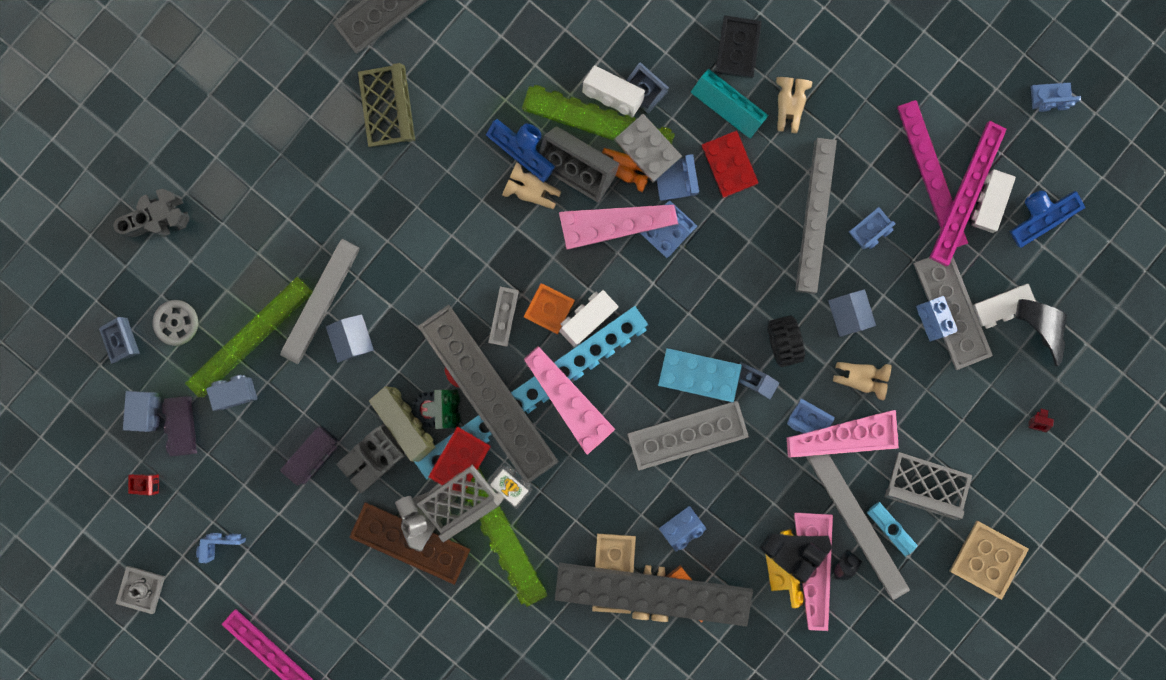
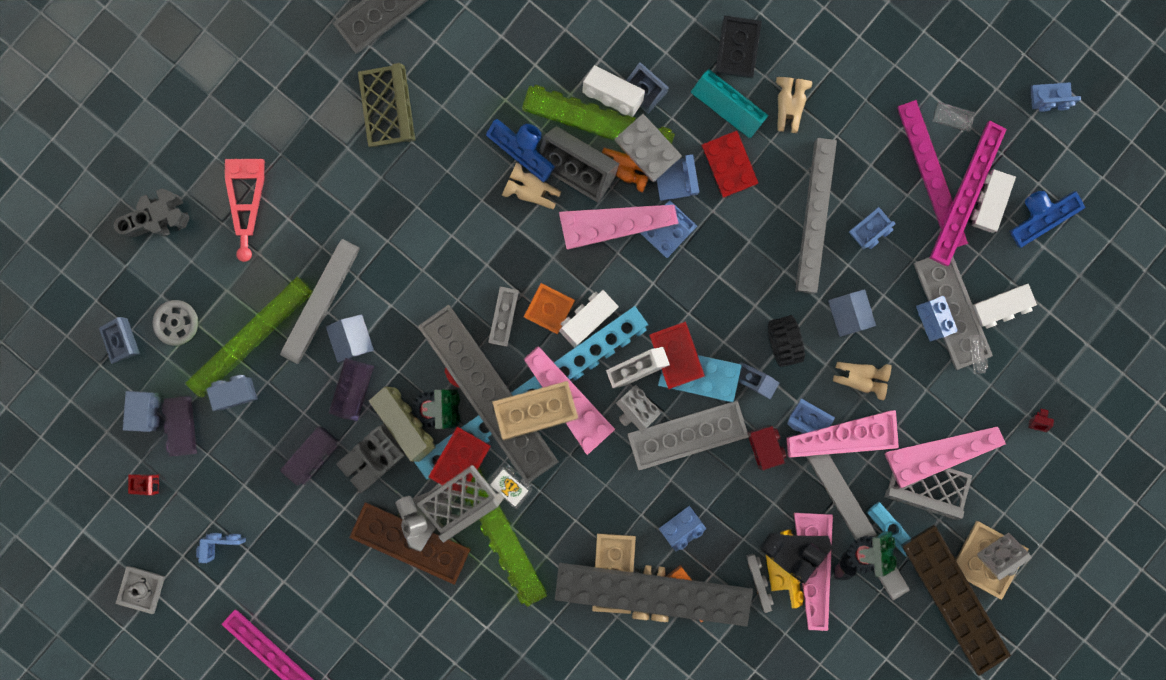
(244, 170): none -> coral plate
(351, 389): none -> clear purple brick
(535, 410): none -> tan plate
(637, 367): none -> white brick
(637, 409): none -> light grey plate
(680, 353): none -> red plate
(760, 582): none -> light grey plate
(766, 447): none -> dark red brick
(874, 554): none -> dark green plate
(929, 458): none -> bright pink wing
(953, 117): none -> clear plate
(955, 600): none -> dark brown plate
(978, 346): none -> clear plate
(1005, 560): none -> light grey plate
(1047, 322): black panel -> none

